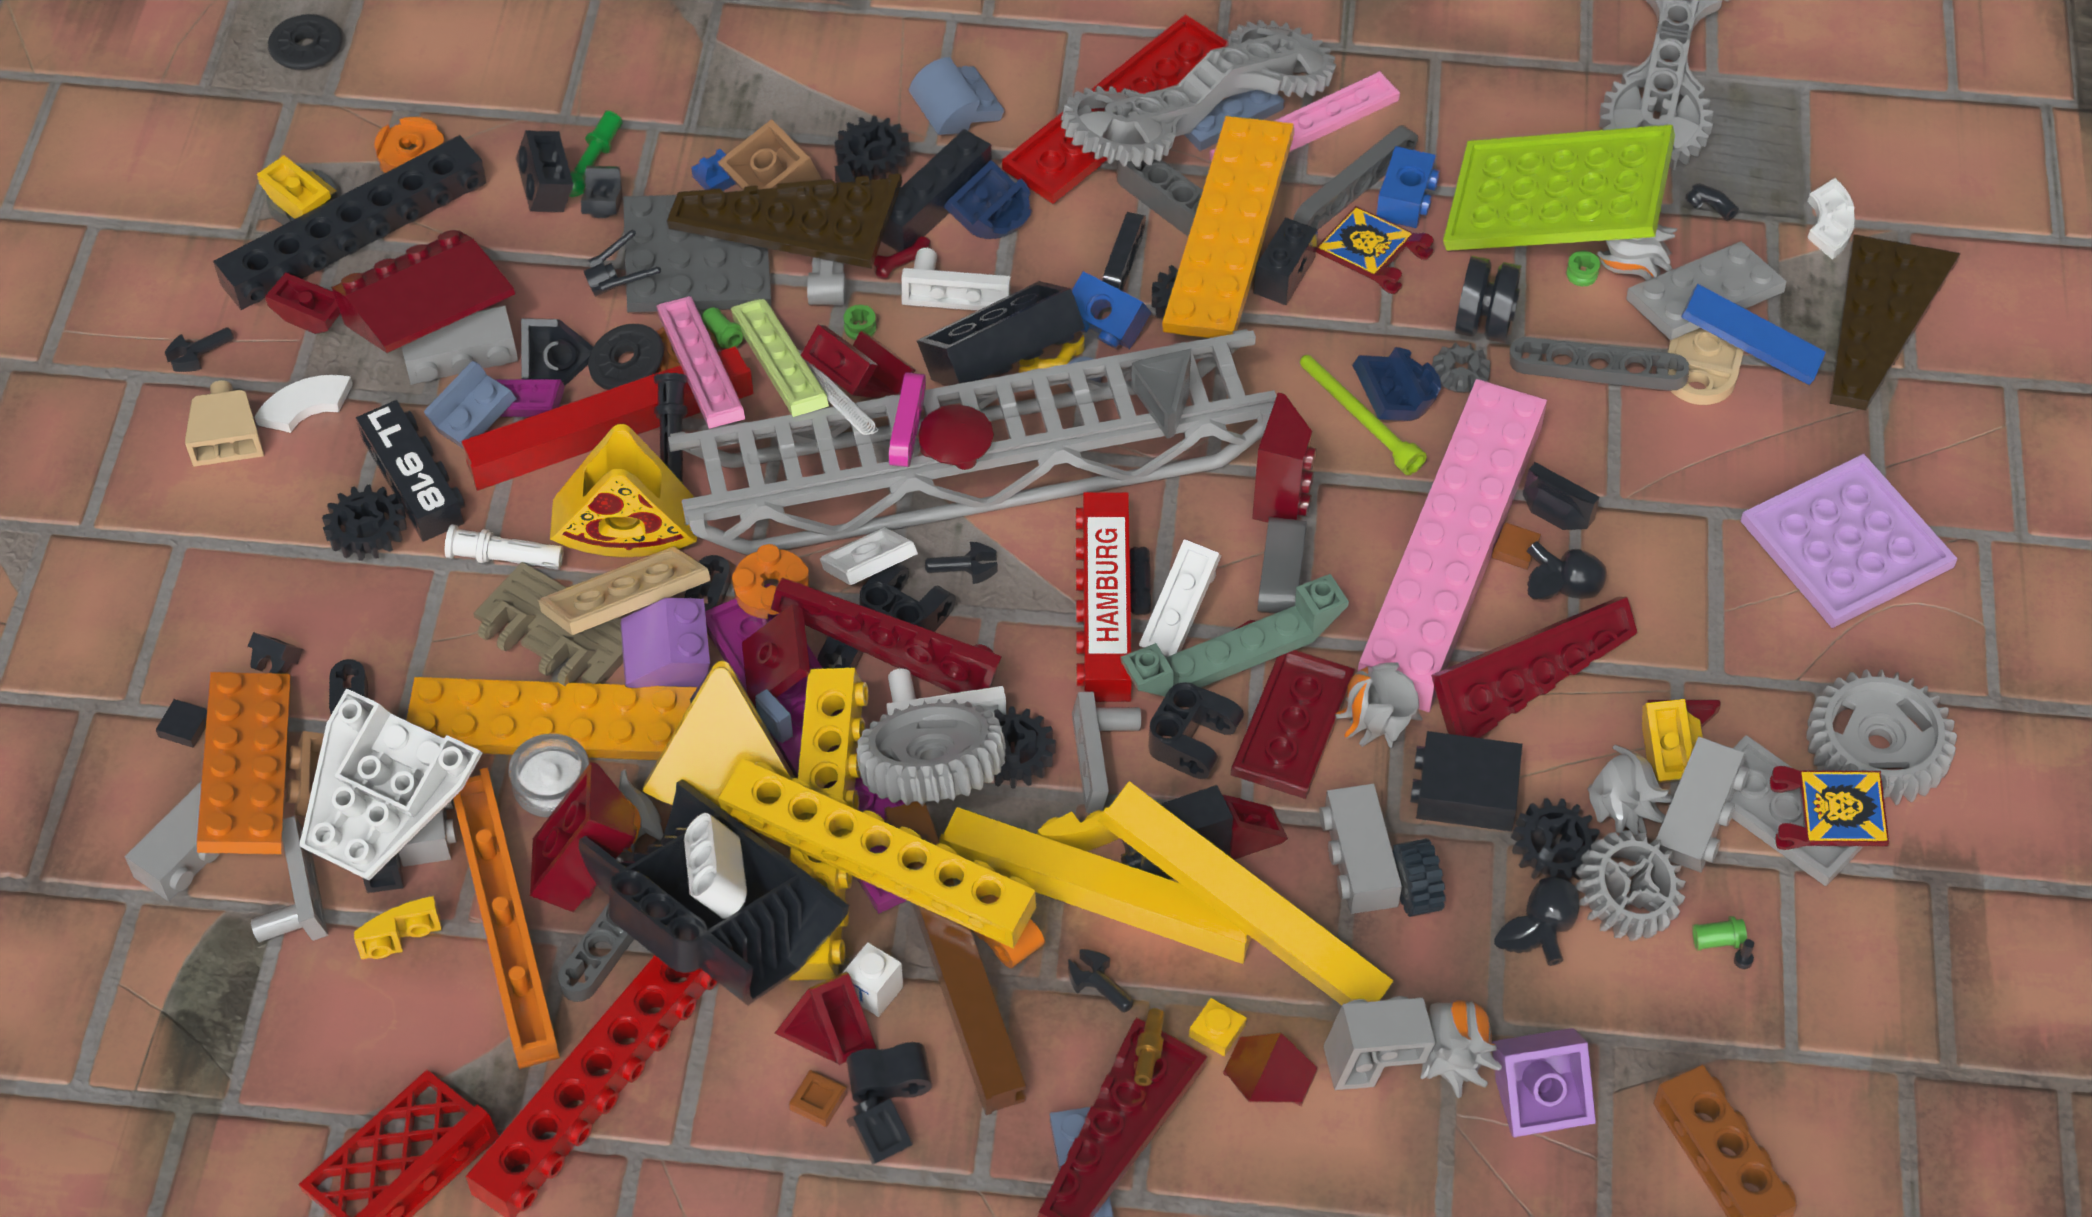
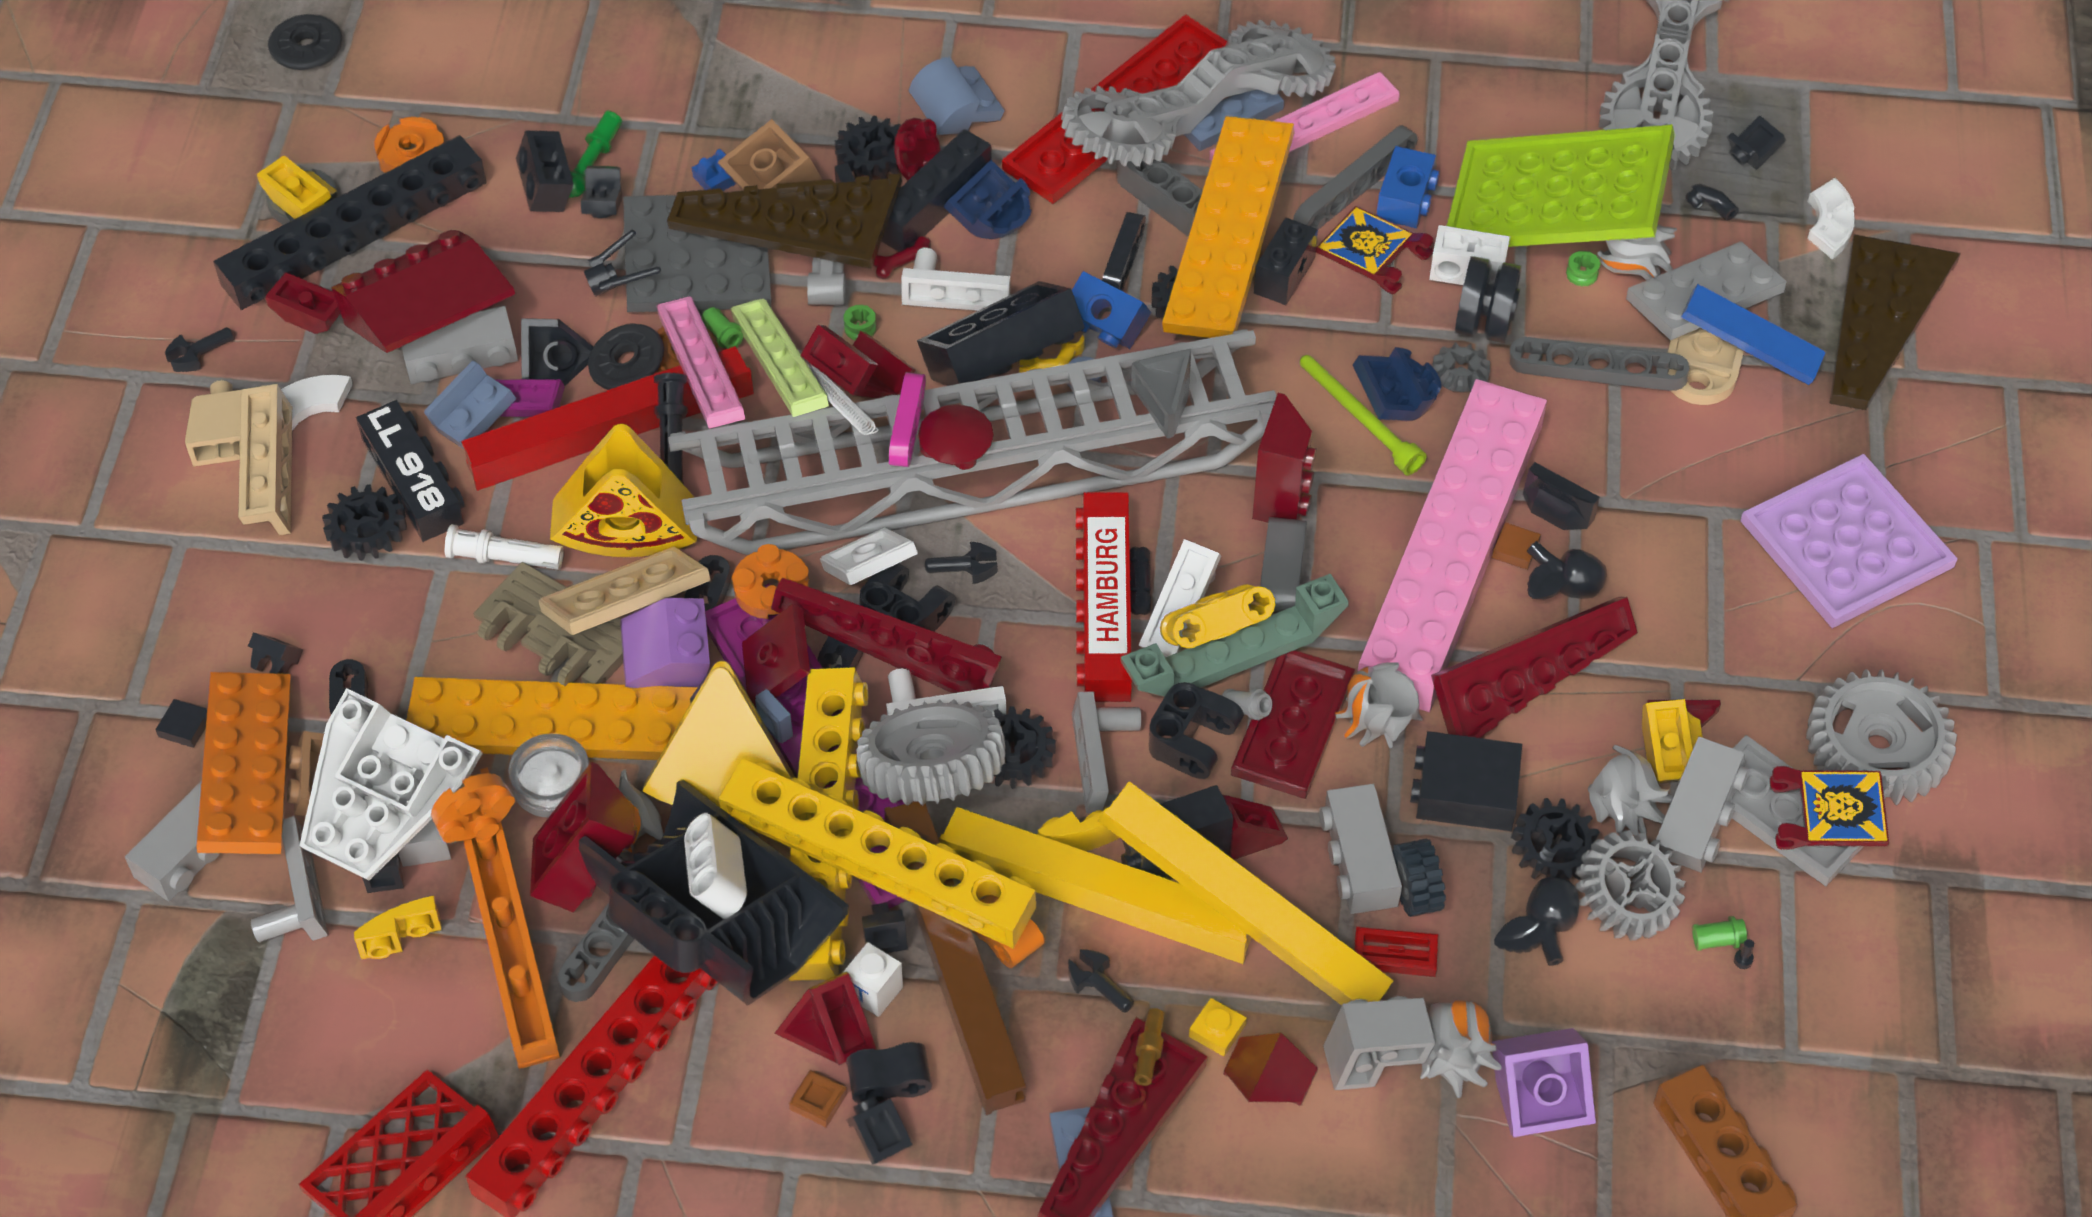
(265, 457): none -> tan fence
(472, 809): none -> orange plate
(885, 929): none -> black tile
(915, 145): none -> dark red dish
(1217, 616): none -> yellow piece
(1254, 703): none -> light grey pin
(1397, 958): none -> red tile
(1456, 246): none -> white brick
(1755, 143): none -> black bracket

